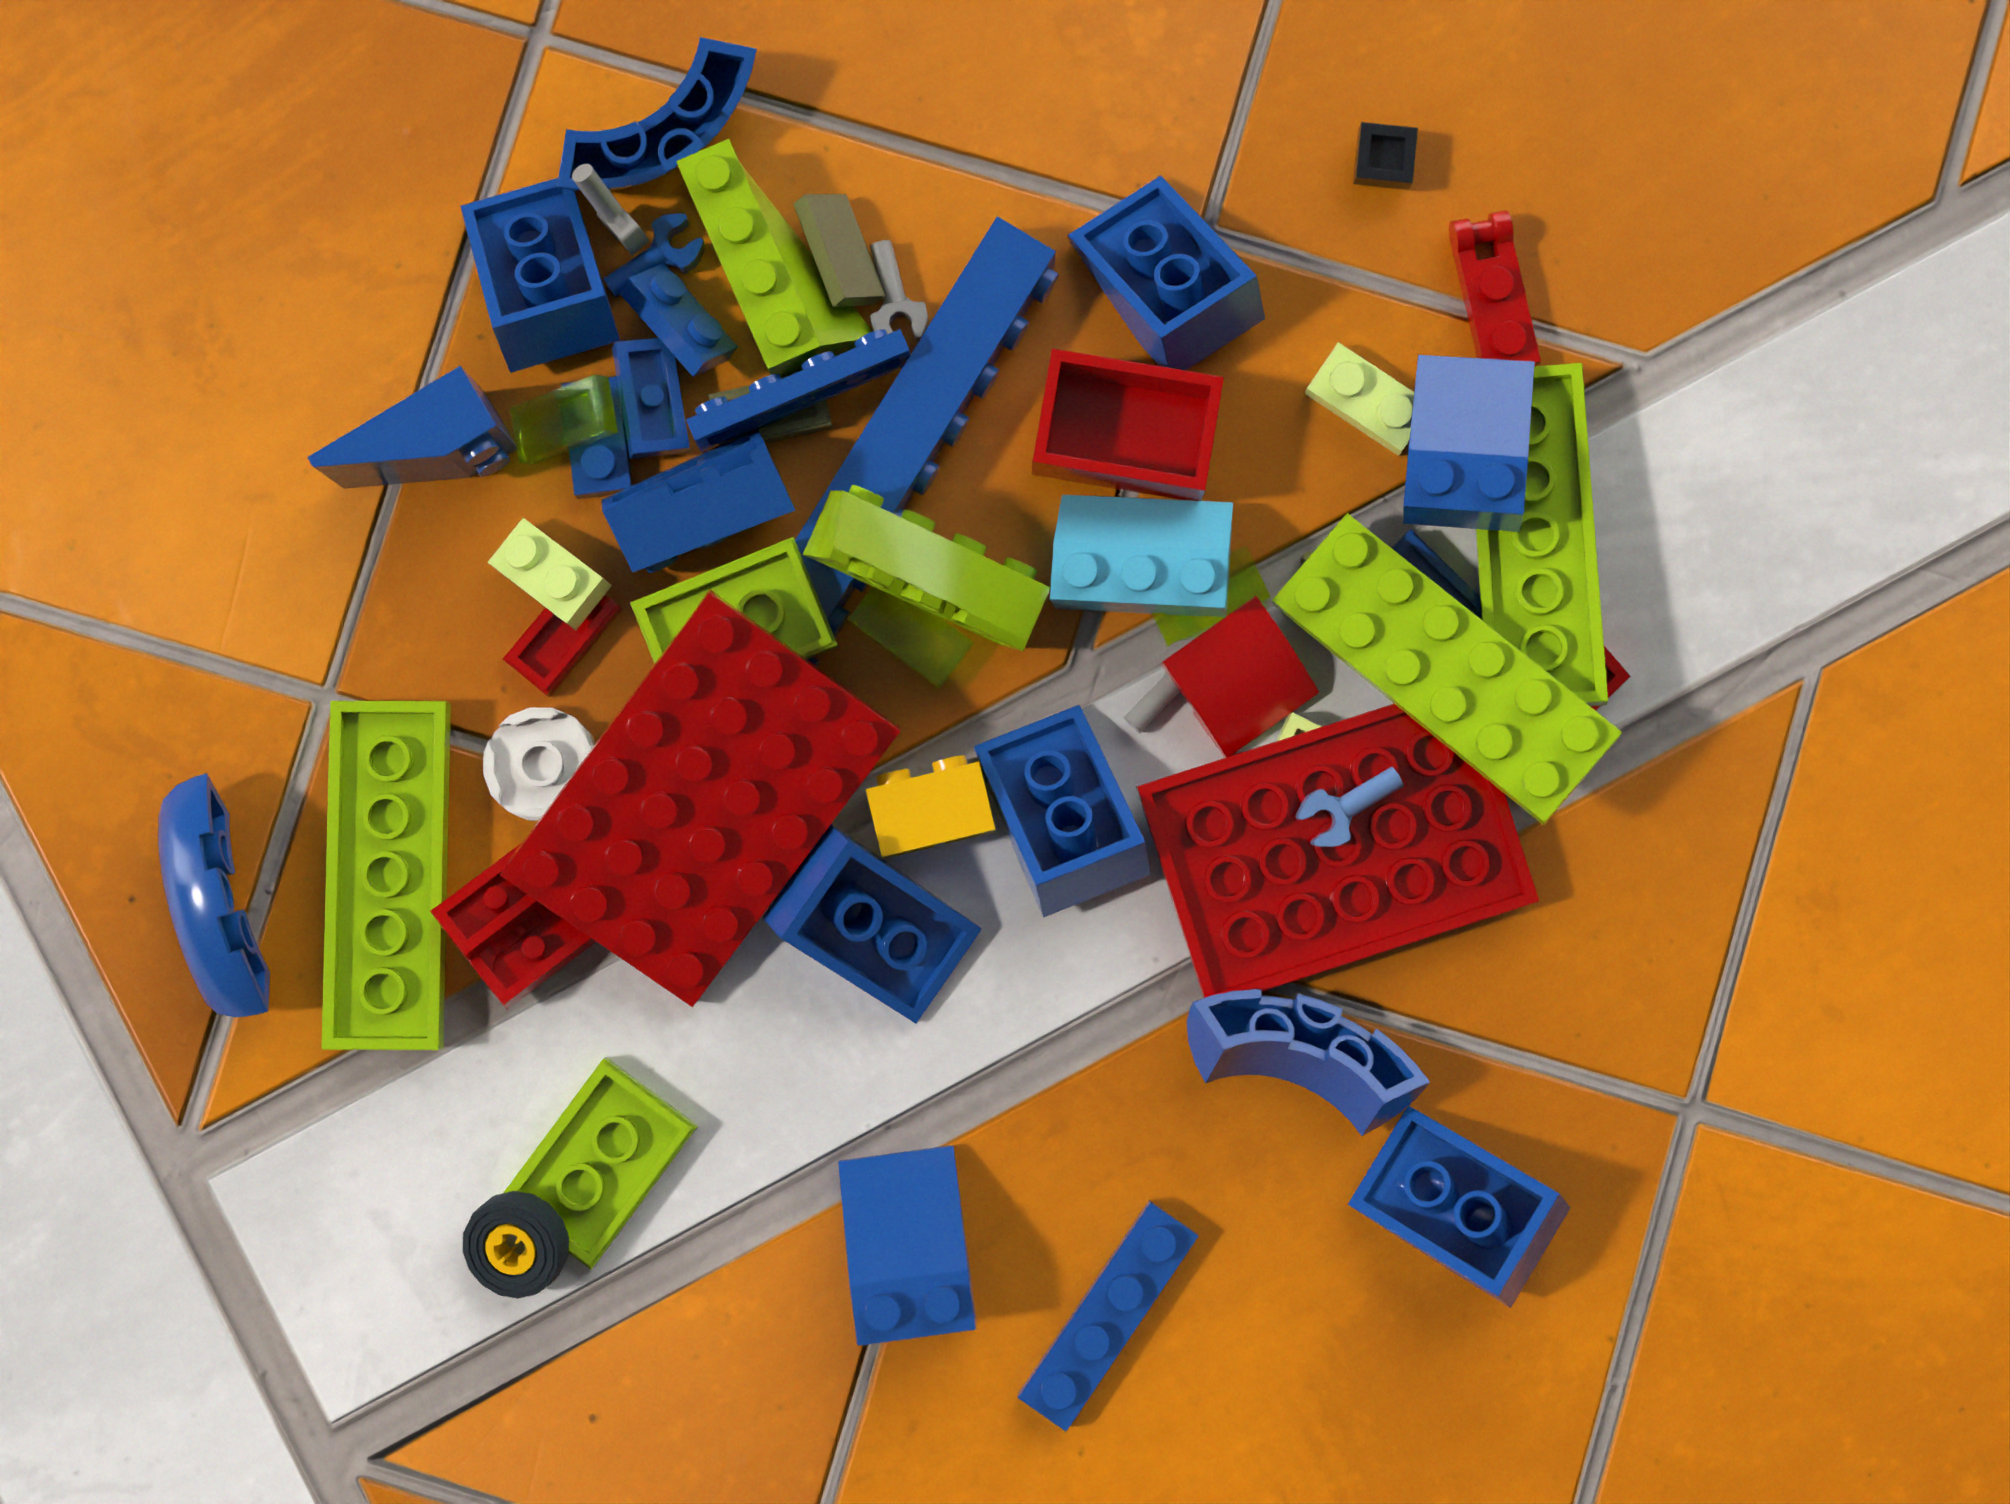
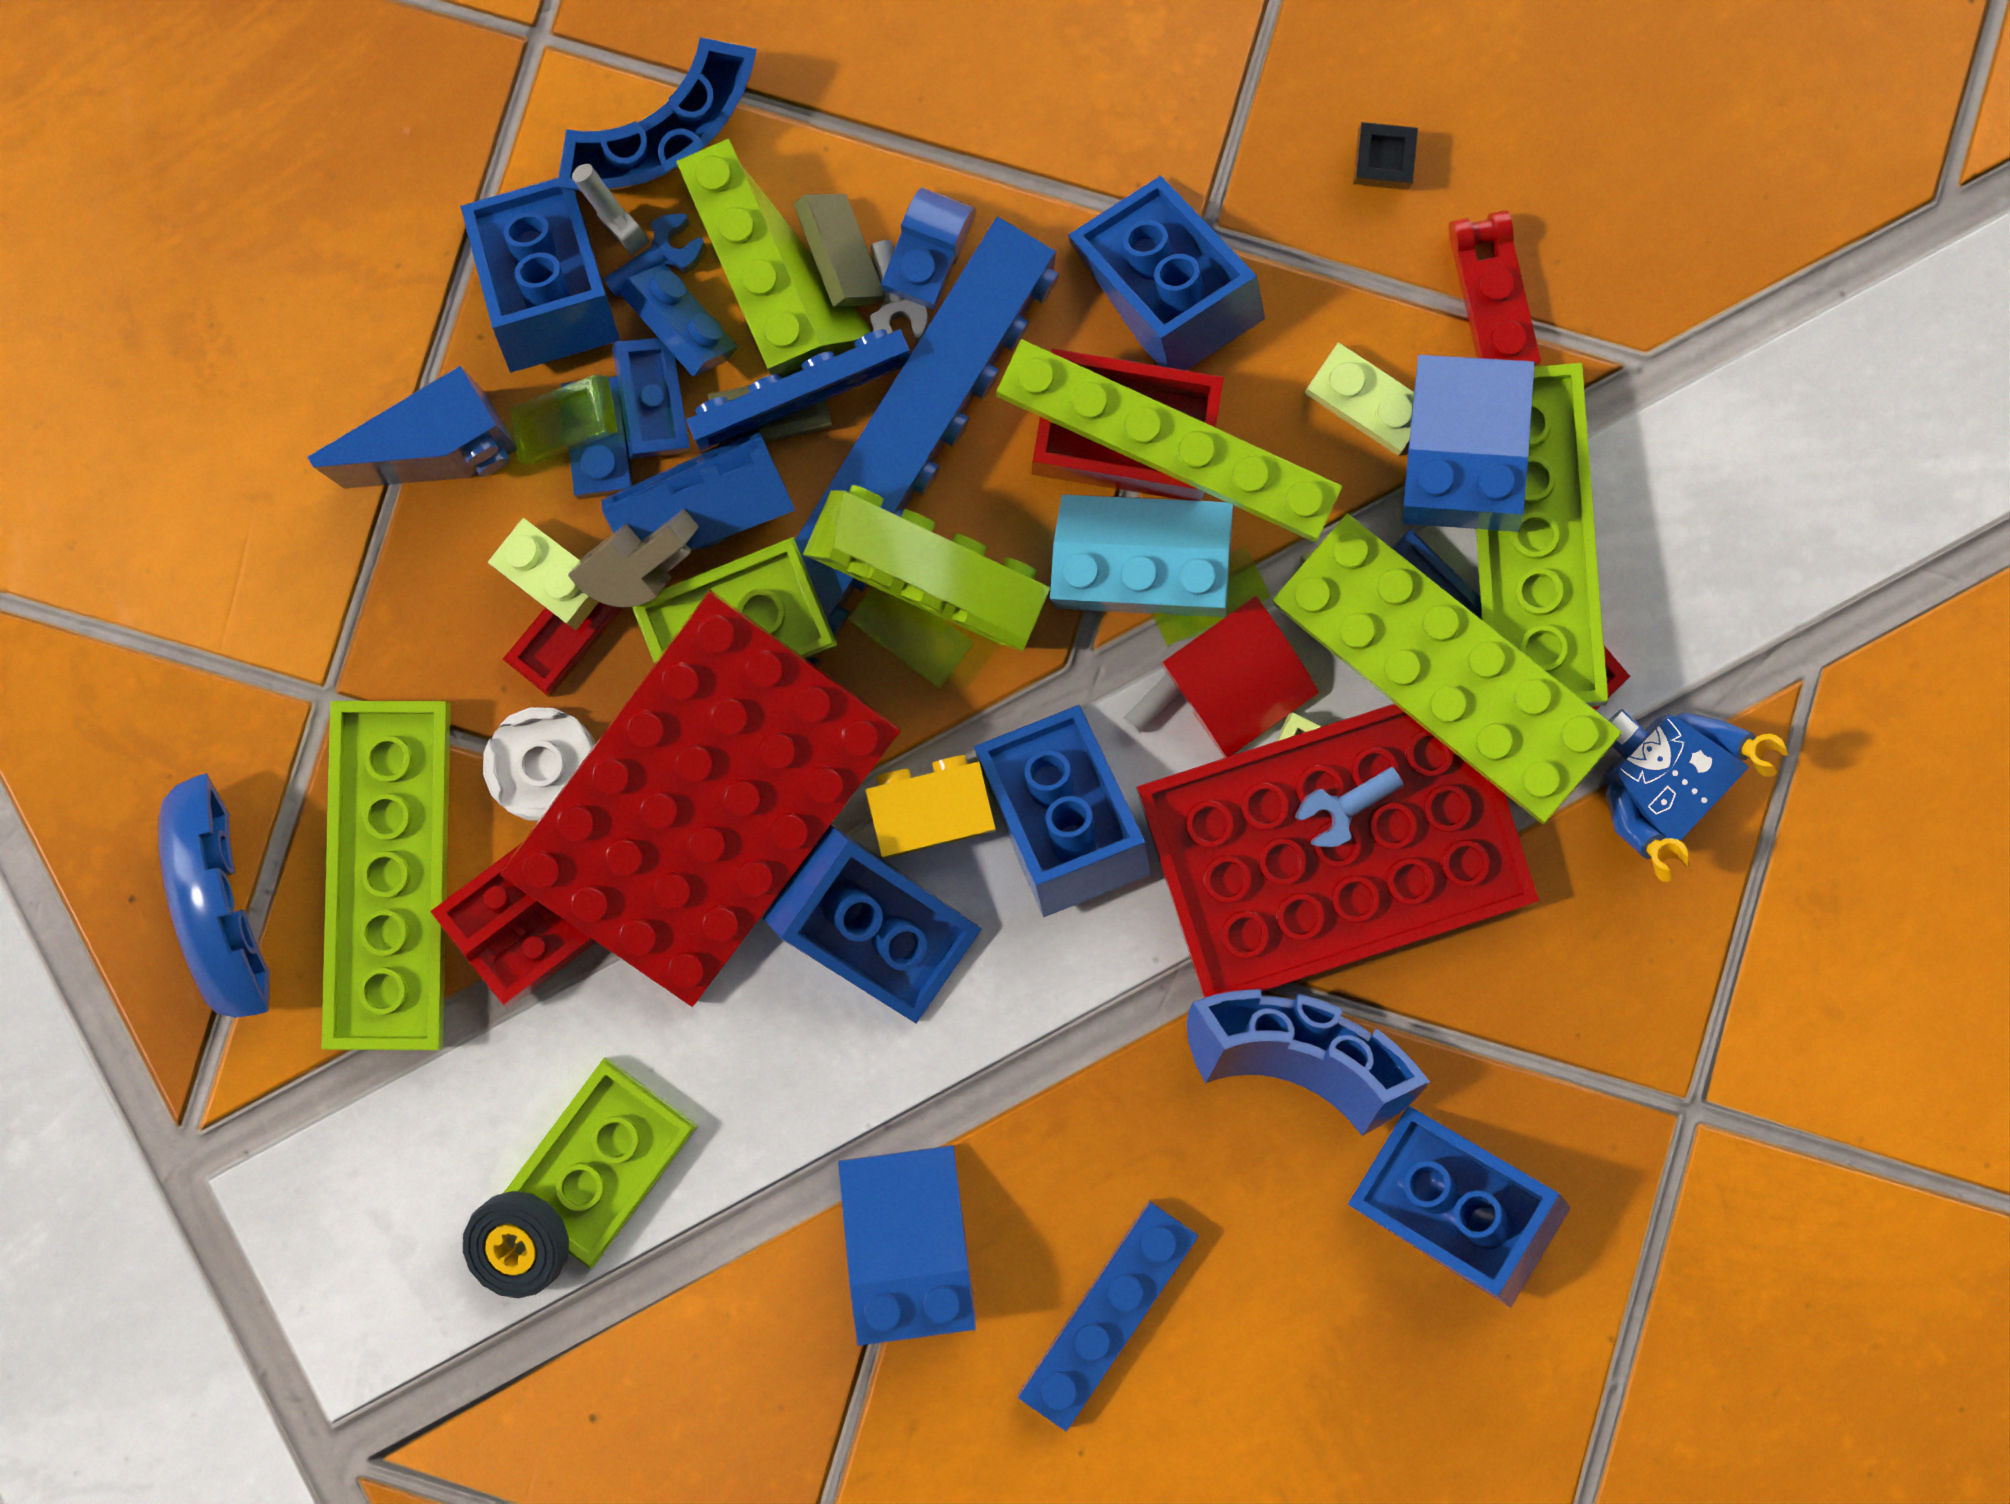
(634, 571): none -> dark tan brick
(927, 247): none -> blue brick
(1168, 441): none -> lime plate
(1675, 777): none -> blue torso

